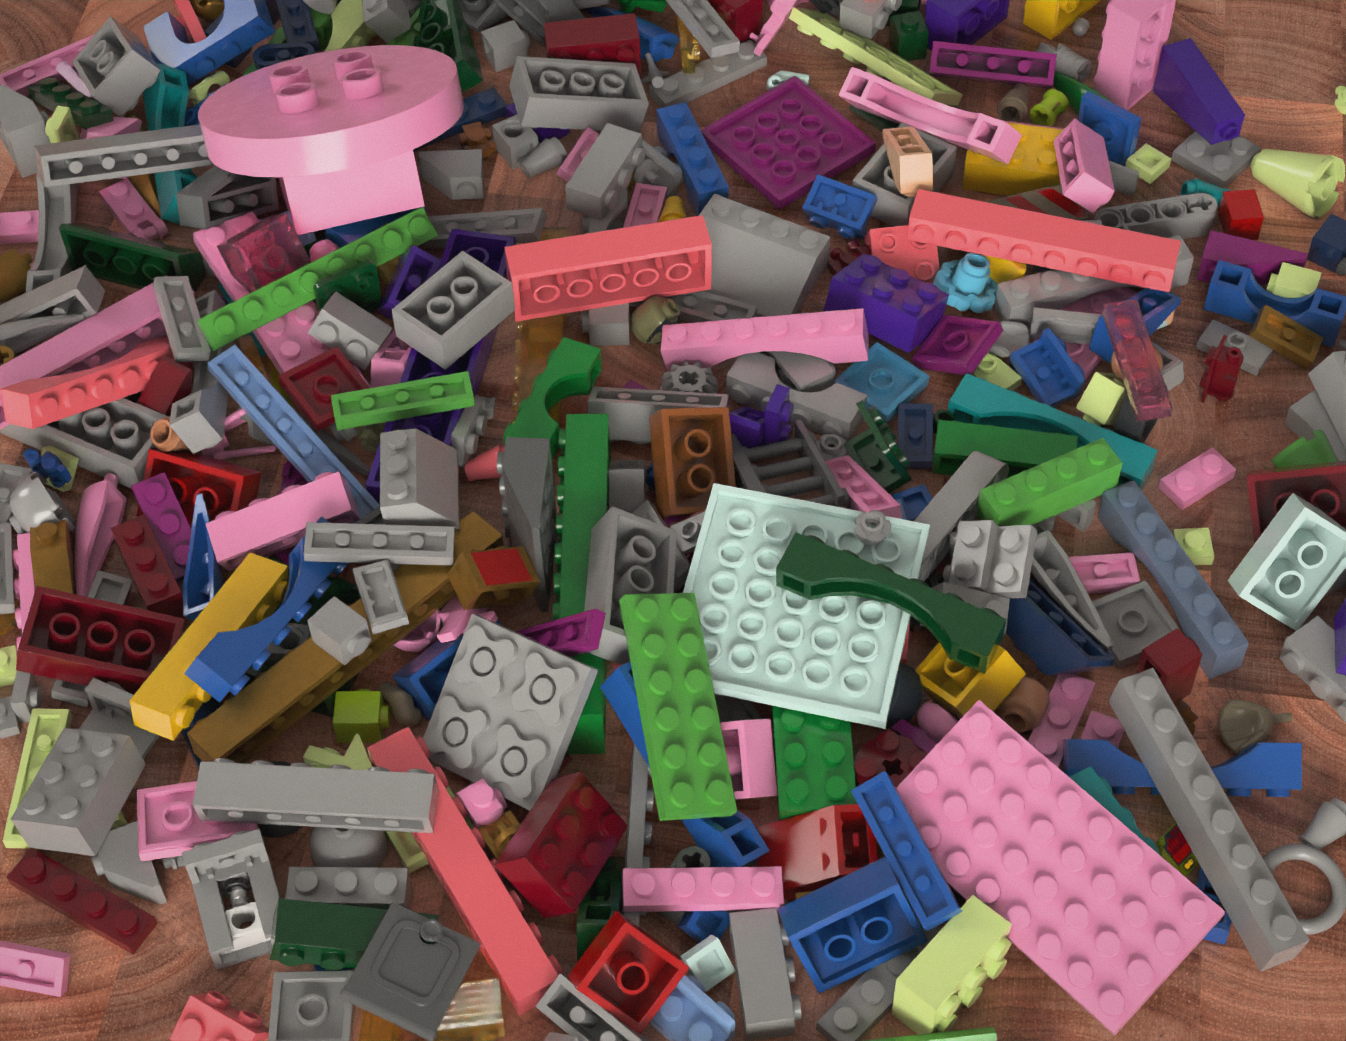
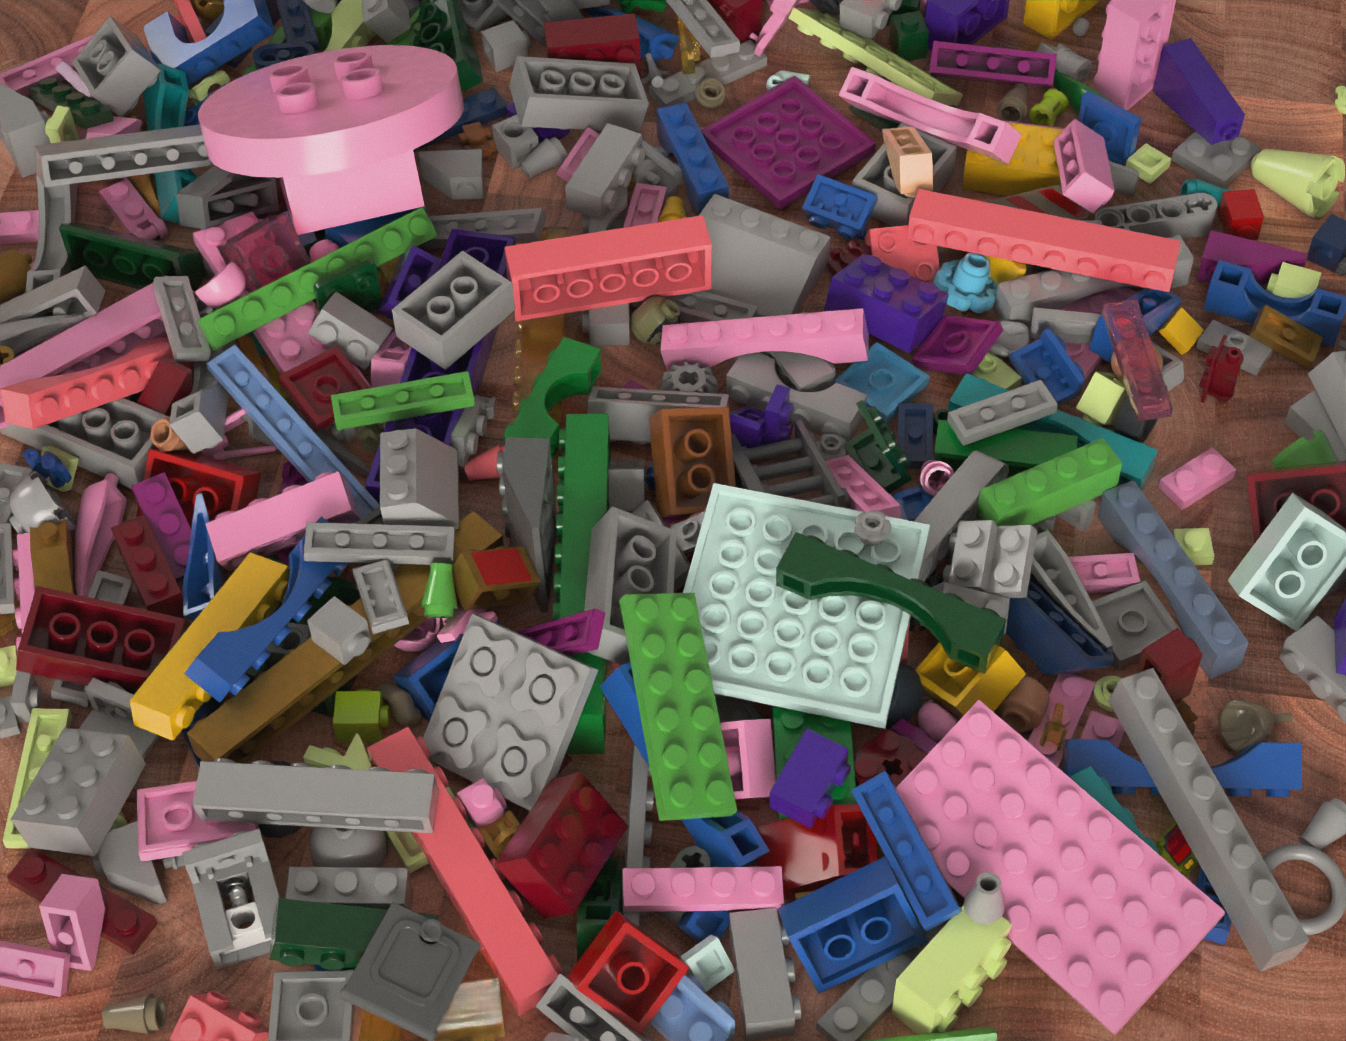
(74, 919): none -> bright pink slope
(140, 1014): none -> dark tan cone
(223, 287): none -> bright pink hair
(440, 595): none -> bright green cone
(713, 86): none -> dark tan plate
(809, 779): none -> dark purple brick
(933, 484): none -> bright pink cone
(985, 900): none -> light grey cone
(1002, 412): none -> light grey plate
(1054, 730): none -> clear yellow hand
(1101, 691): none -> yellowish green plate
(1181, 331): none -> yellow tile

